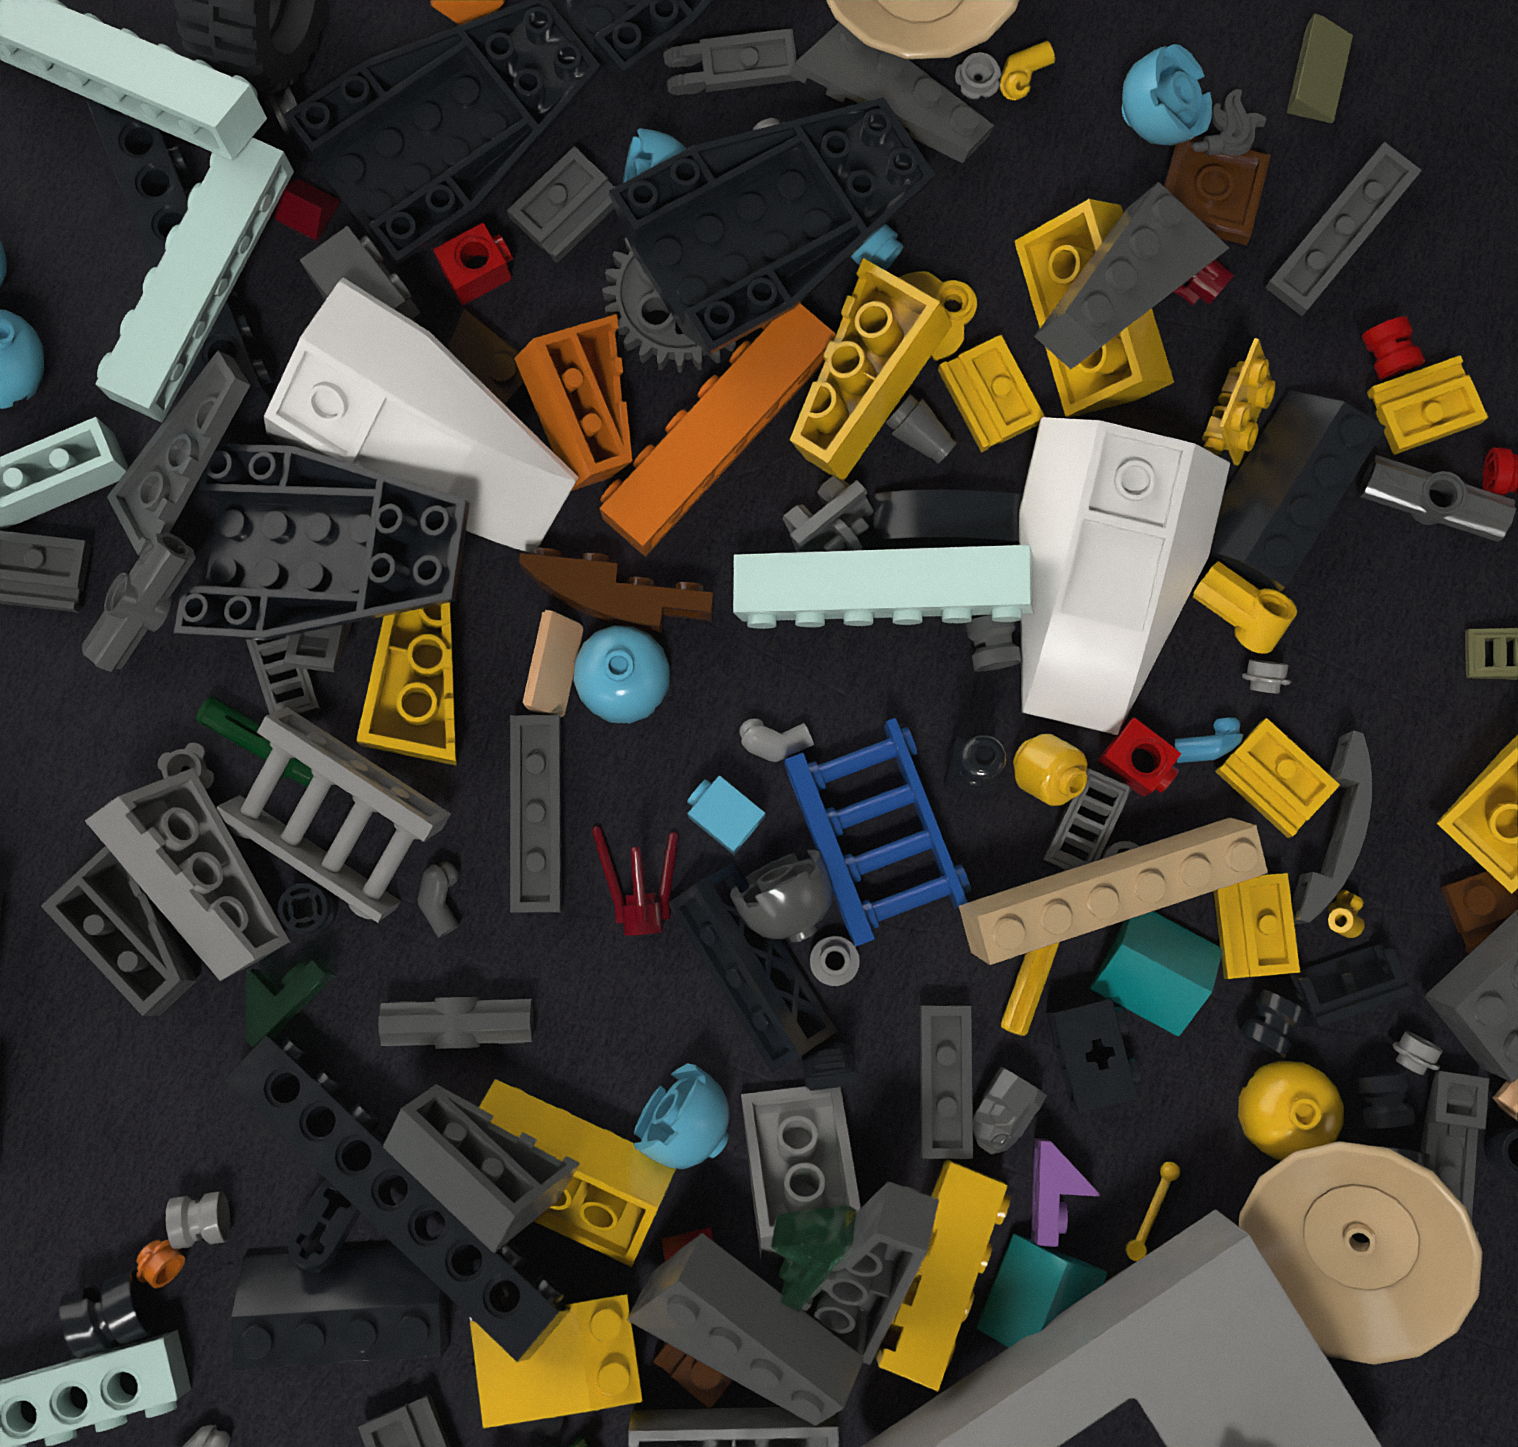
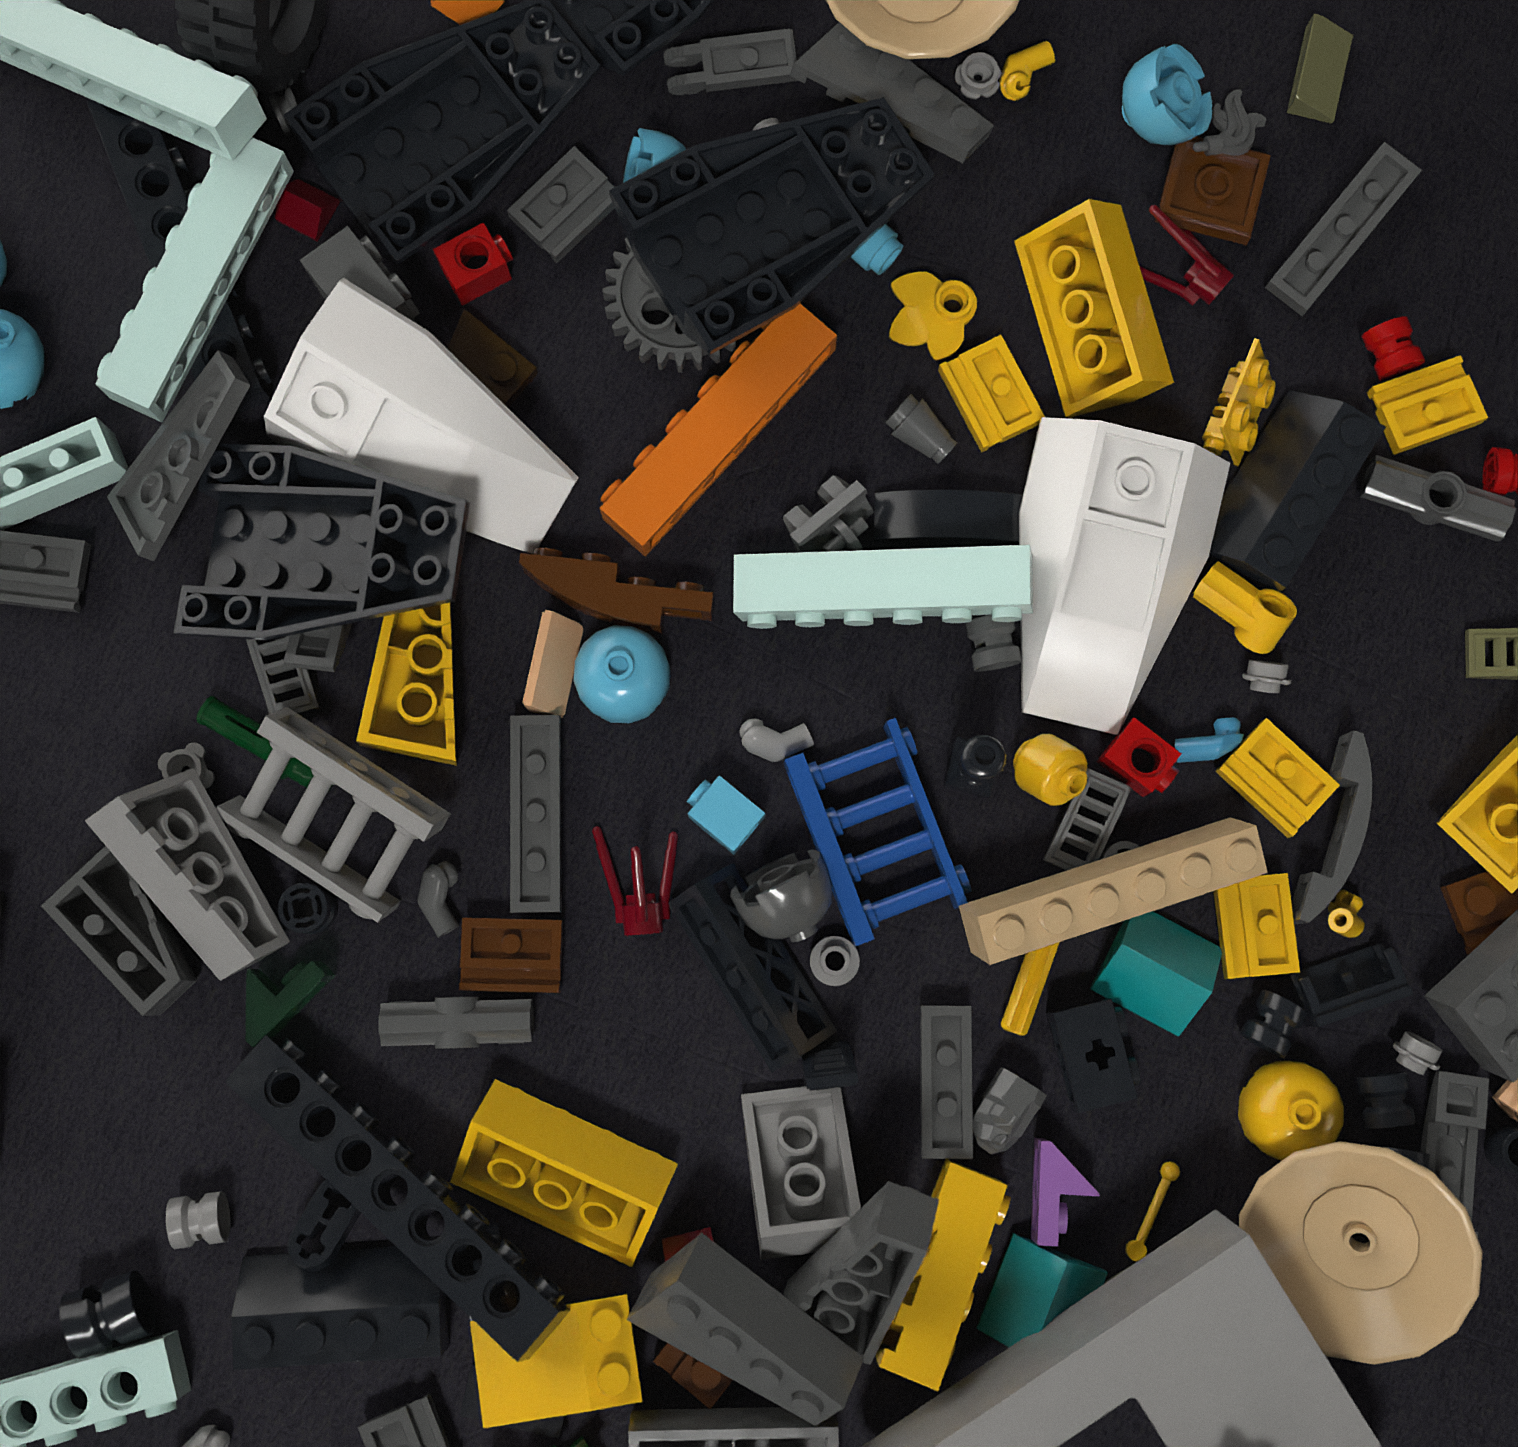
(138, 601): dark grey piece -> none
(159, 1263): orange plate -> none
(475, 1167): dark grey wedge -> none
(511, 955): none -> reddish brown plate
(579, 397): orange wedge -> none
(686, 1122): medium azure cylinder -> none
(812, 1248): clear green slope -> none
(867, 368): yellow wedge -> none
(1135, 267): dark grey wedge -> none

